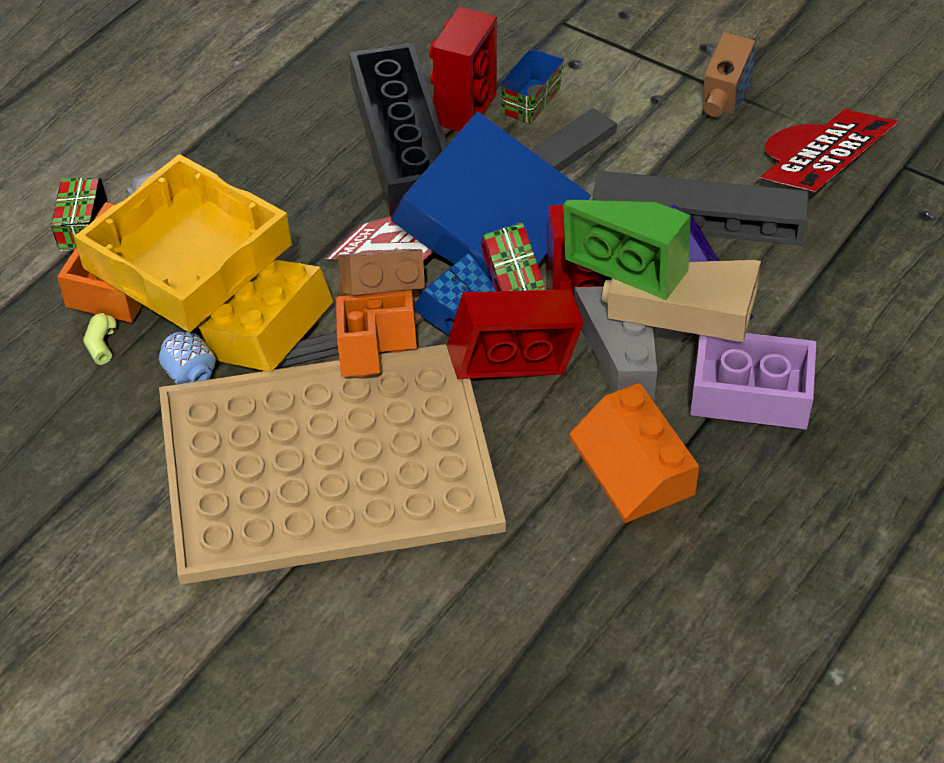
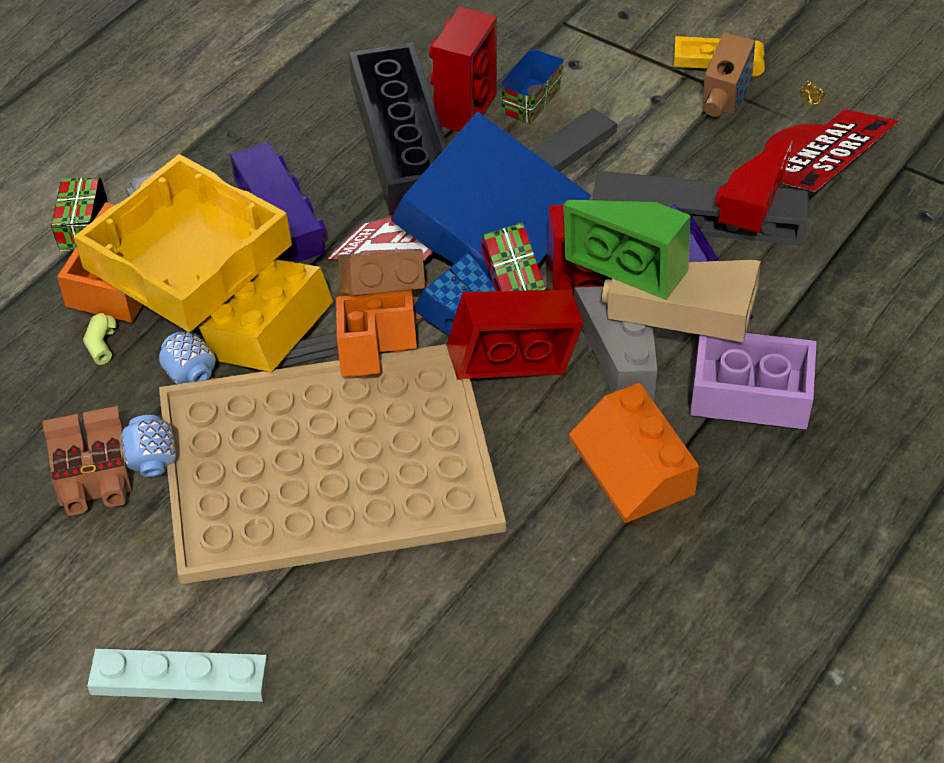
(87, 474): none -> nougat hips
(148, 445): none -> light blue head
(178, 675): none -> light aqua plate
(266, 176): none -> dark purple brick
(698, 52): none -> yellow plate
(753, 188): none -> red slope
(812, 93): none -> clear yellow rock

